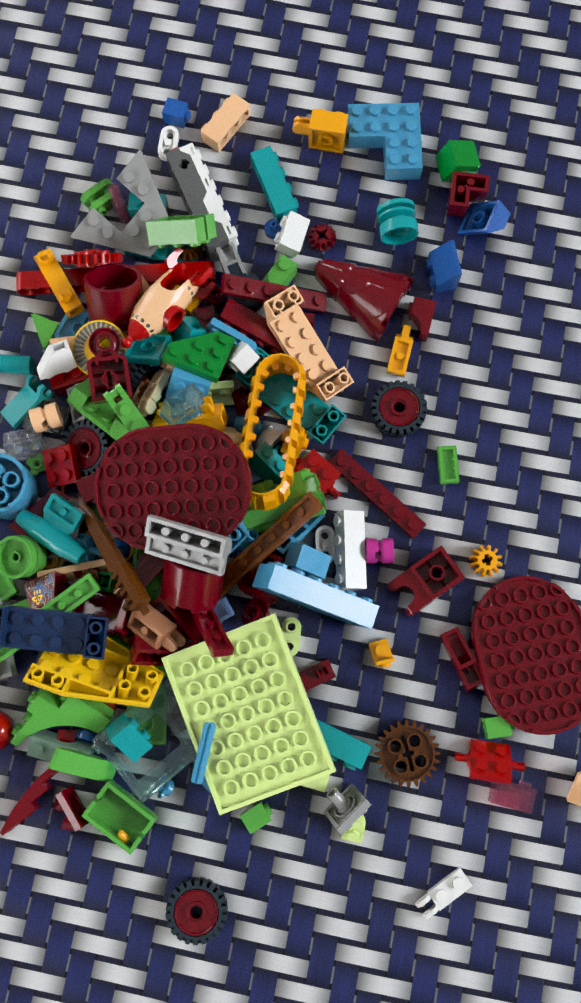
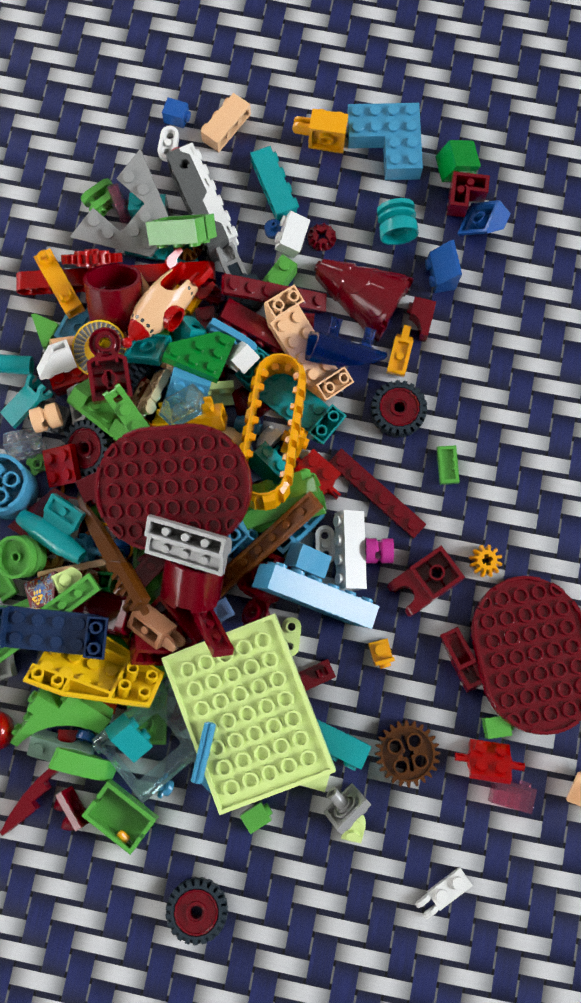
(66, 578): none -> yellowish green plate
(332, 350): none -> clear blue piece

